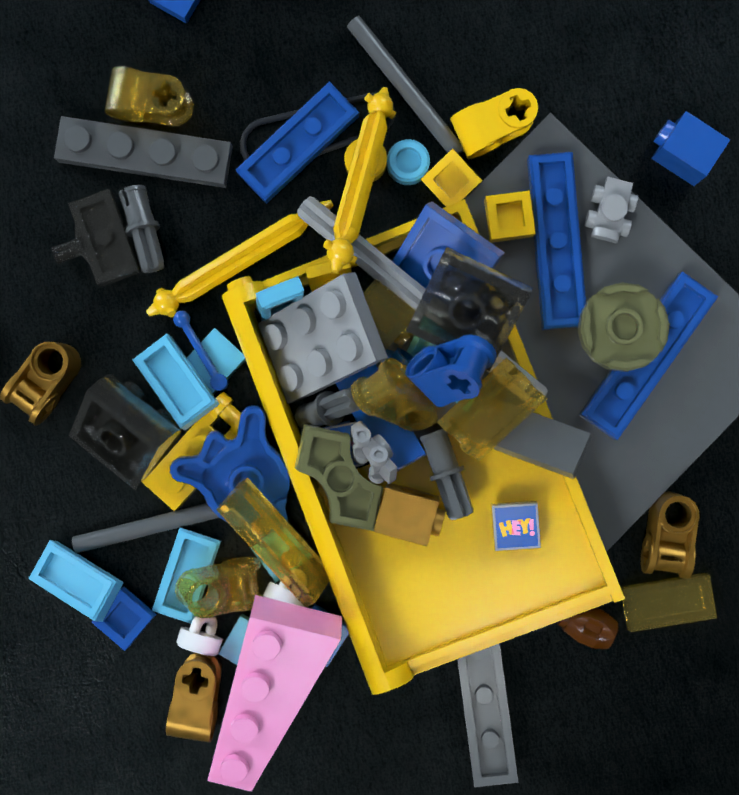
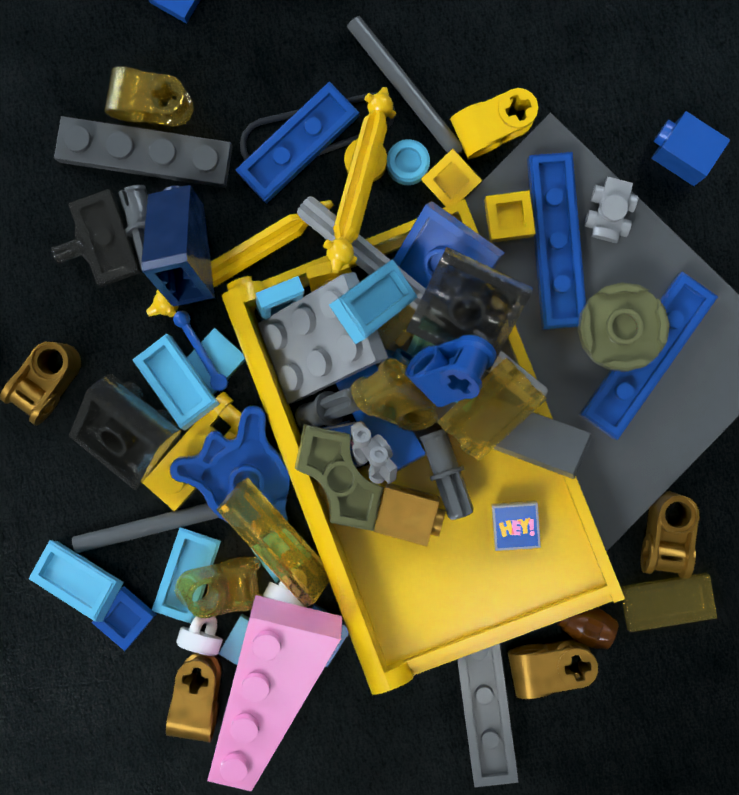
(177, 246): none -> dark blue slope
(373, 301): none -> medium azure tile
(546, 670): none -> pearl gold piece

